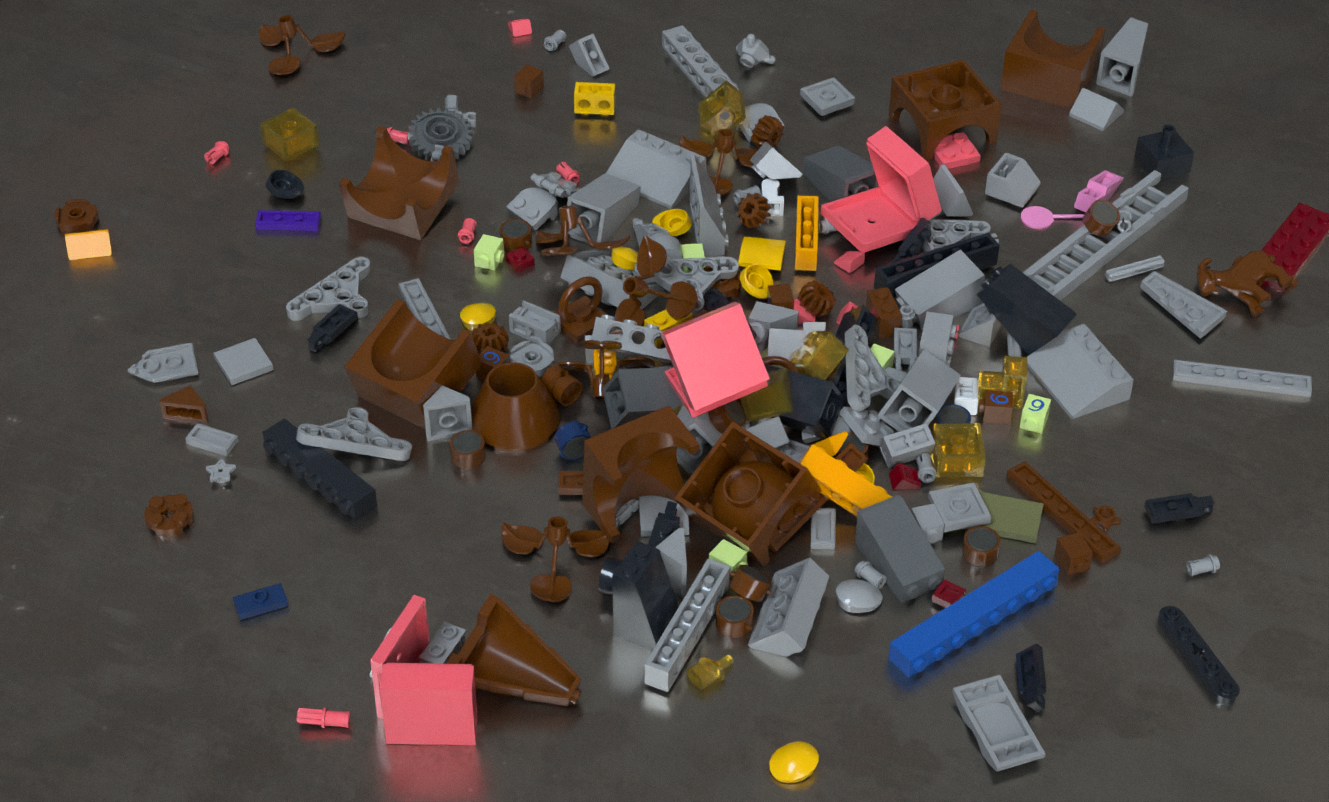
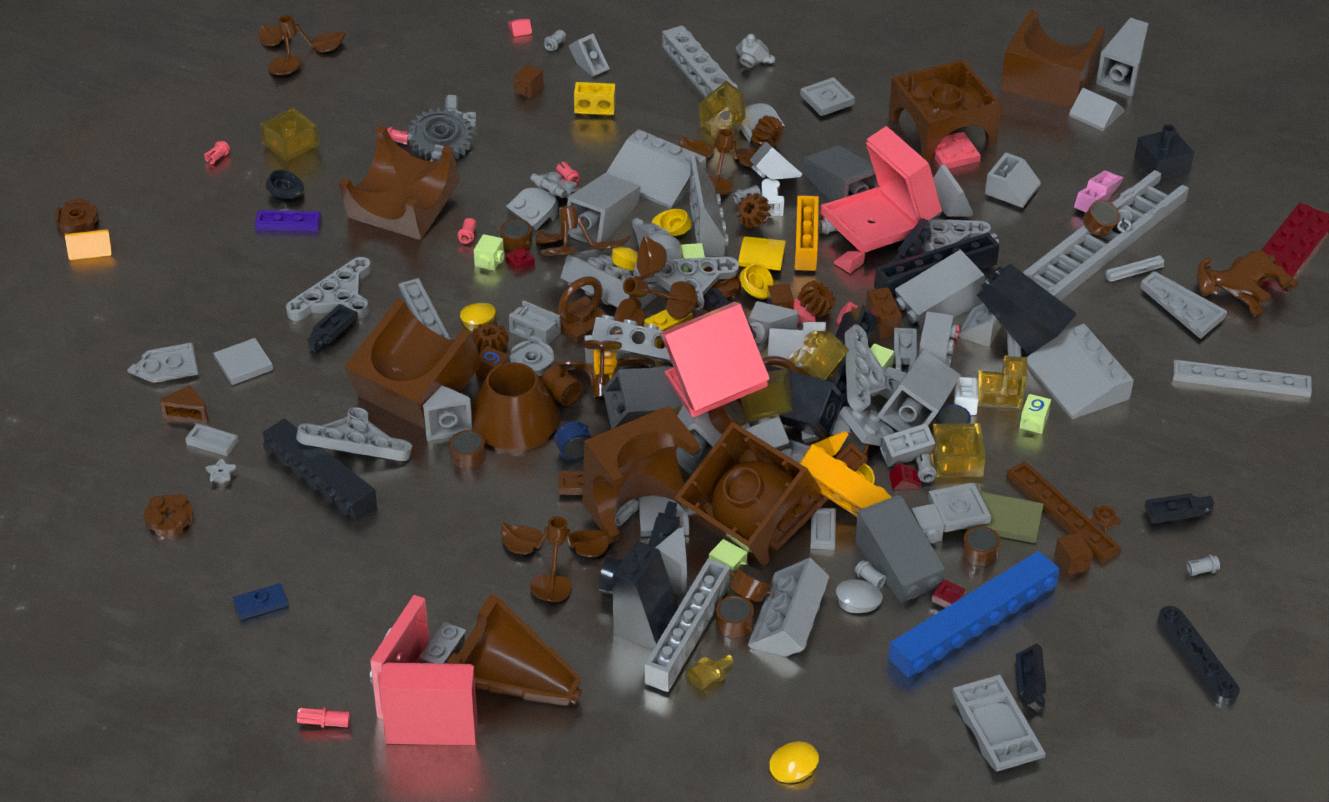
(908, 315): light grey pin -> none
(996, 407): reddish brown brick -> none
(1041, 218): bright pink piece -> none

